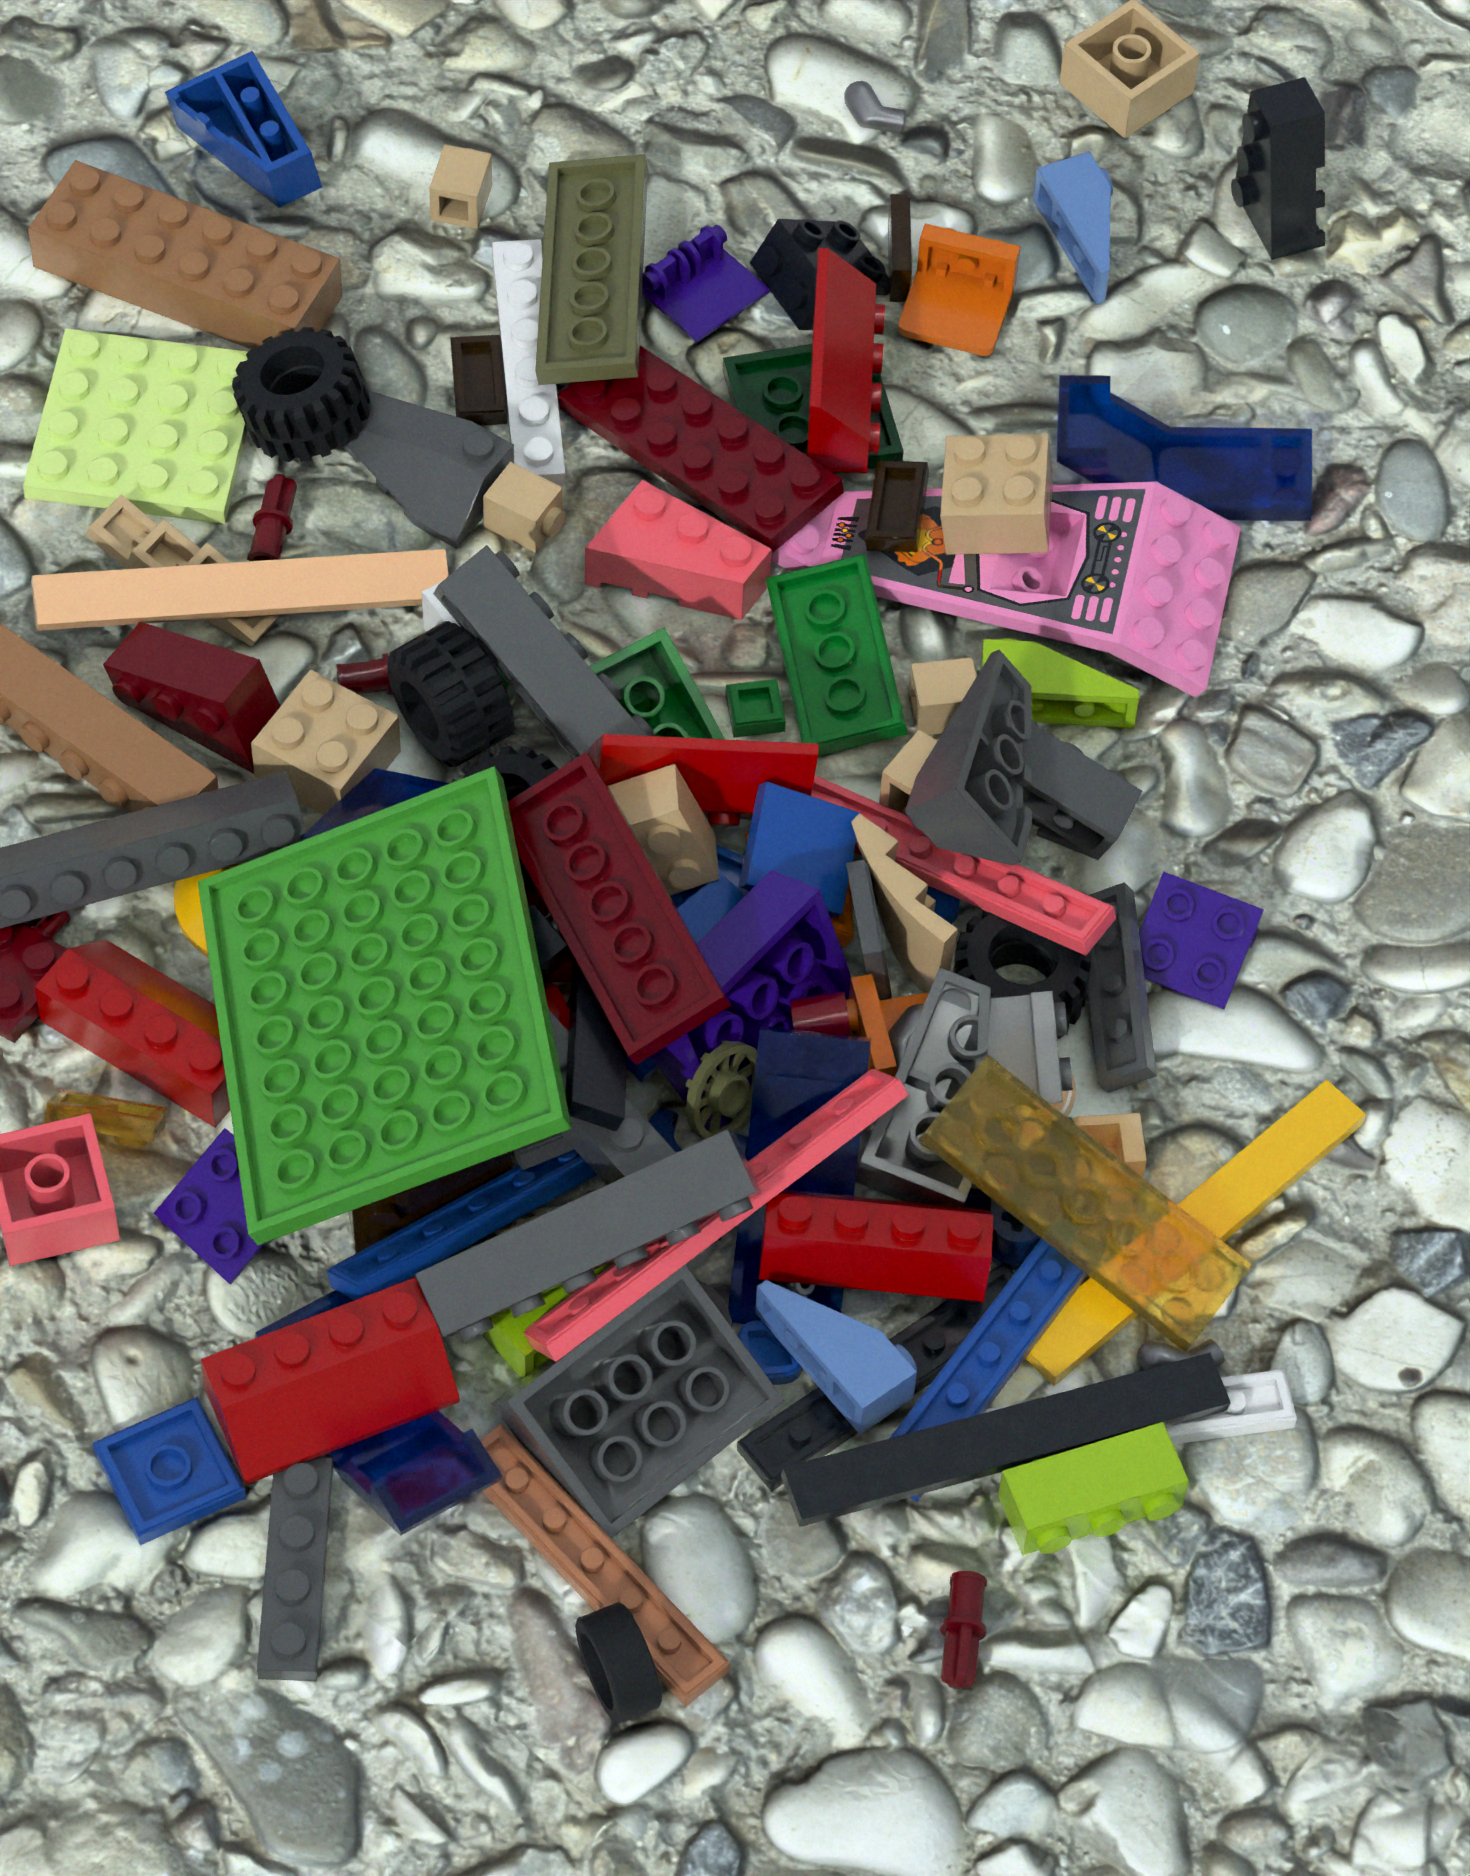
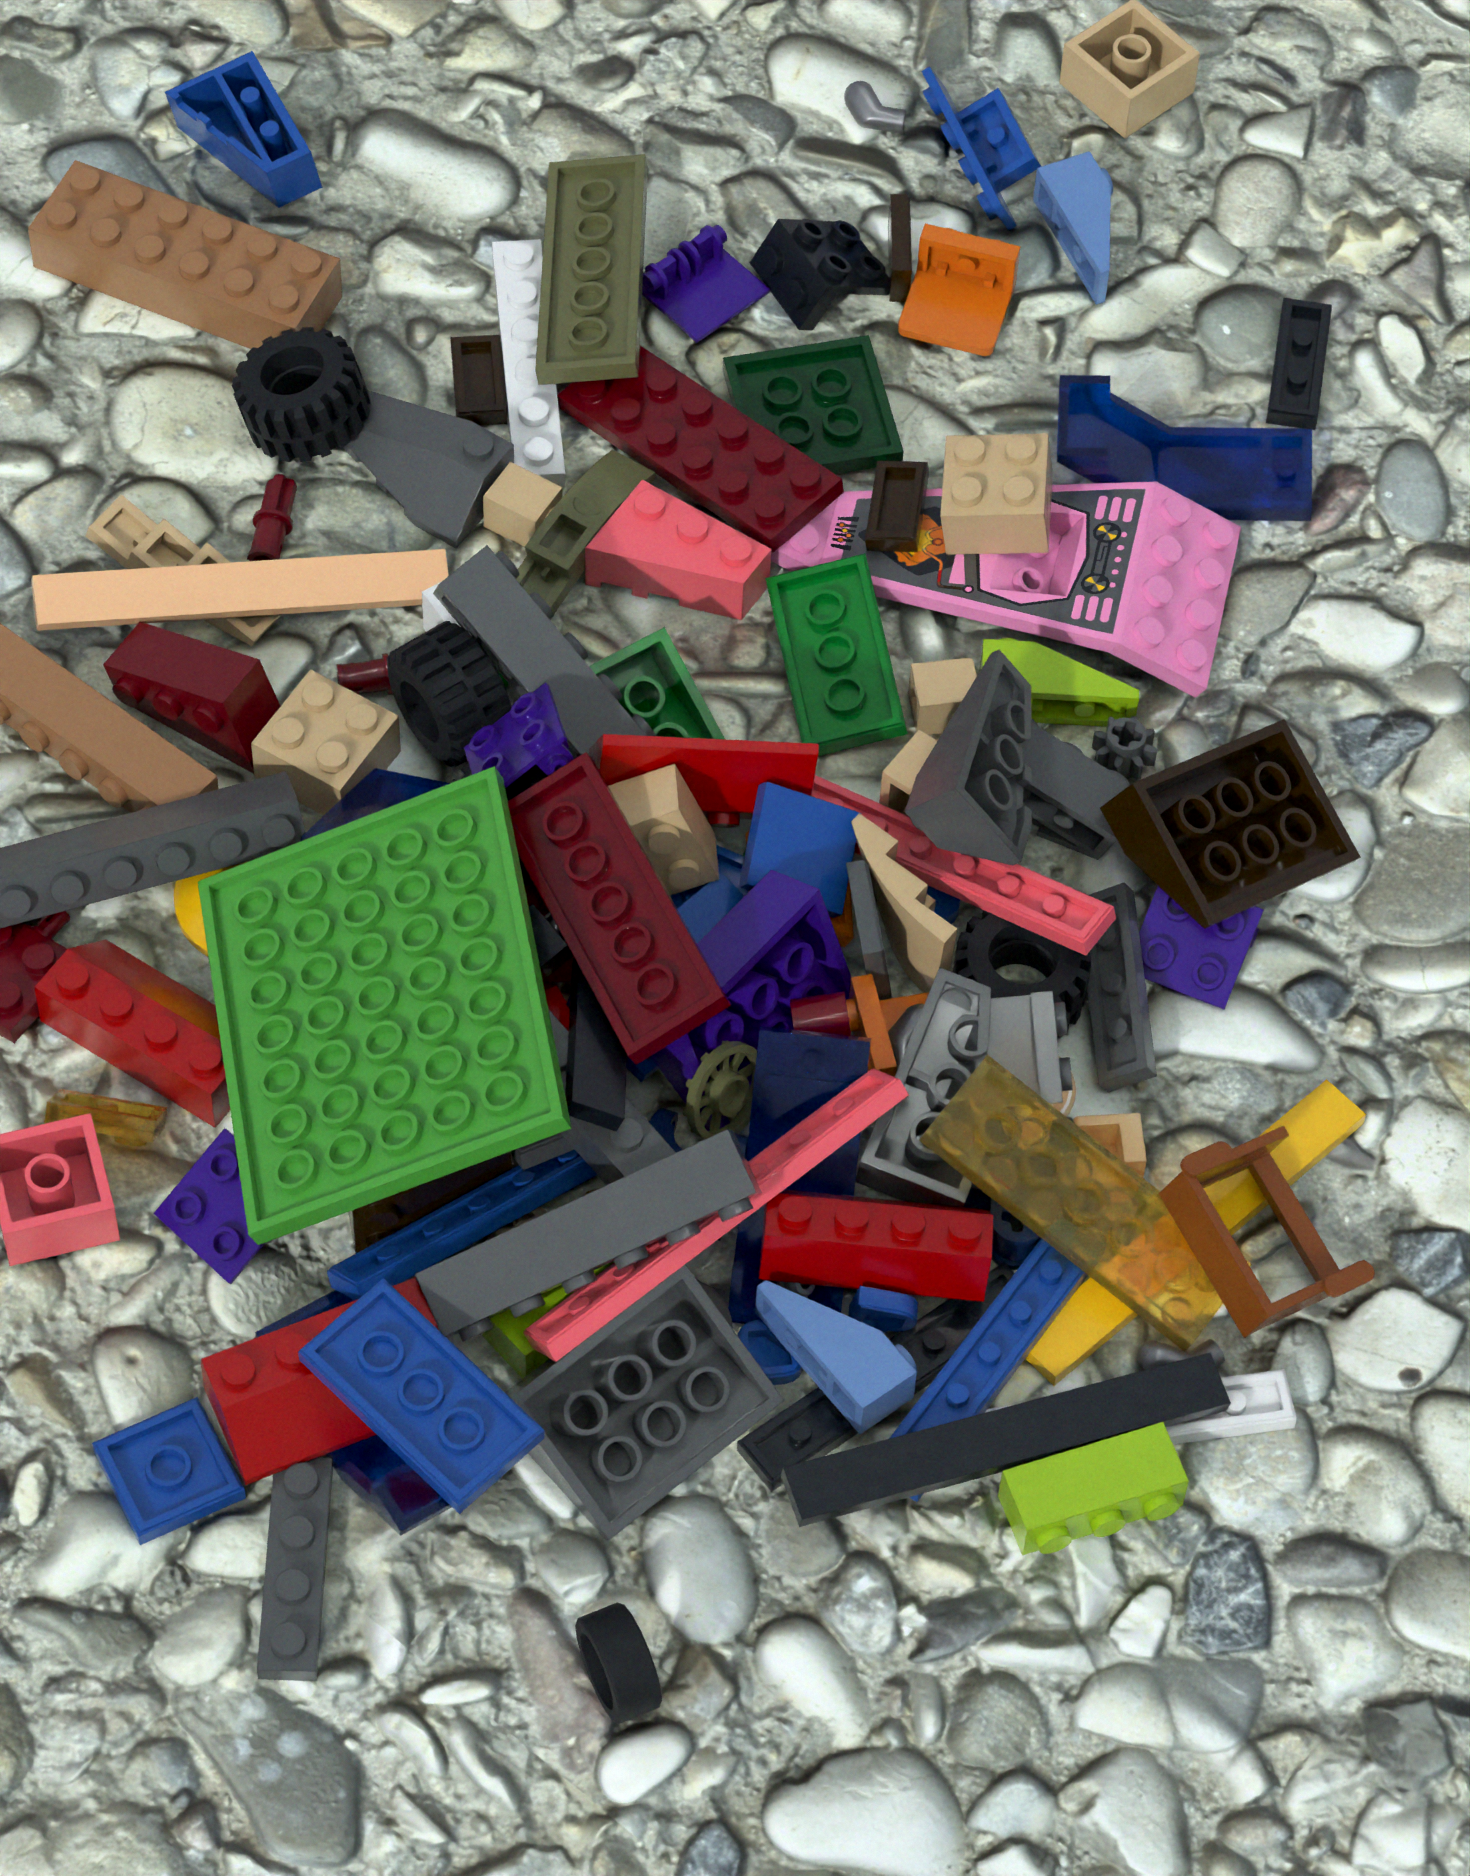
(141, 425): yellowish green plate -> none
(421, 1395): none -> blue tile
(460, 186): tan brick -> none
(522, 738): none -> dark purple hinge
(558, 546): none -> olive slope
(599, 1567): nougat tile -> none
(755, 708): green tile -> none
(843, 367): red slope -> none
(884, 1309): none -> blue tile
(963, 1629): dark red axle -> none
(991, 141): none -> blue bracket
(1125, 747): none -> dark grey gear
(1219, 1252): none -> dark orange piece
(1232, 826): none -> dark brown slope
(1278, 167): black wedge -> none
(1299, 364): none -> black tile

